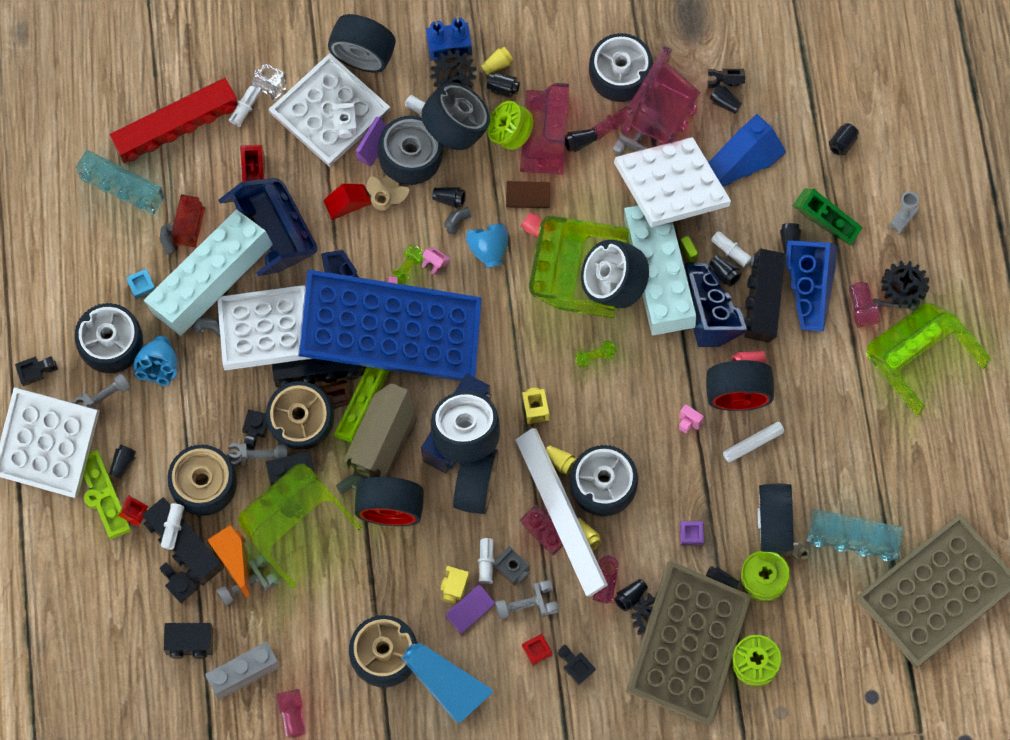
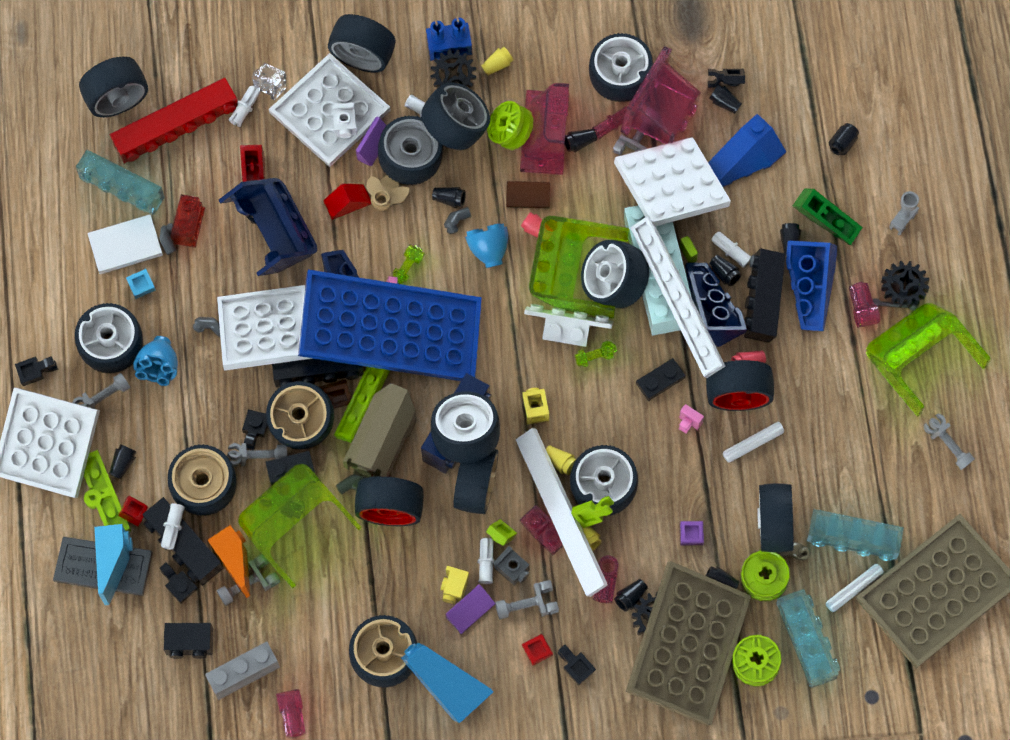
(78, 567): none -> dark grey tile
(112, 557): none -> medium azure slope
(113, 87): none -> black wheel
(125, 244): none -> white tile
(208, 272): light aqua brick -> none
(435, 257): bright pink tile -> none
(501, 532): none -> lime plate
(503, 84): black brick -> none
(565, 326): none -> white bracket
(590, 514): none -> lime plate
(660, 379): none -> black plate
(677, 297): none -> white tile
(807, 638): none -> clear light blue brick
(854, 587): none -> white axle
(963, 459): none -> light grey bar

